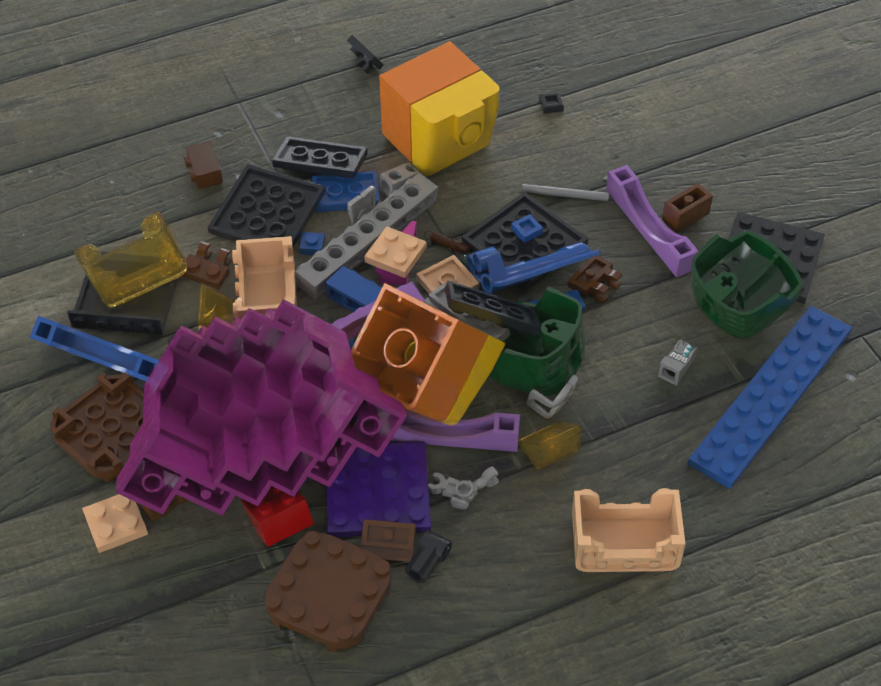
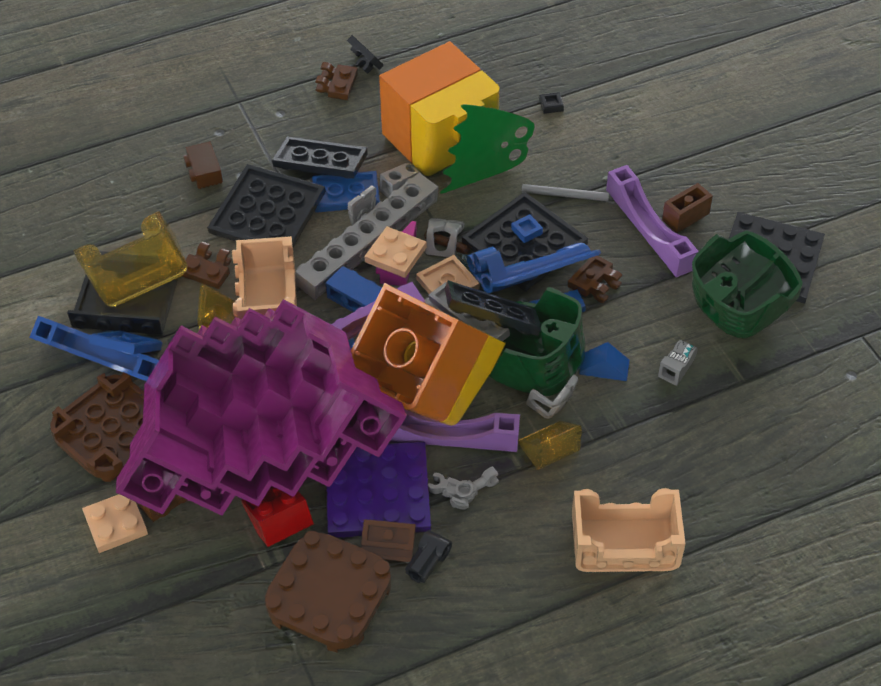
(125, 342): none -> blue tile
(311, 243): blue plate -> none
(342, 80): none -> reddish brown plate
(452, 227): none -> light grey piece
(480, 149): none -> green piece
(605, 362): none -> blue slope
(769, 397): blue plate -> none

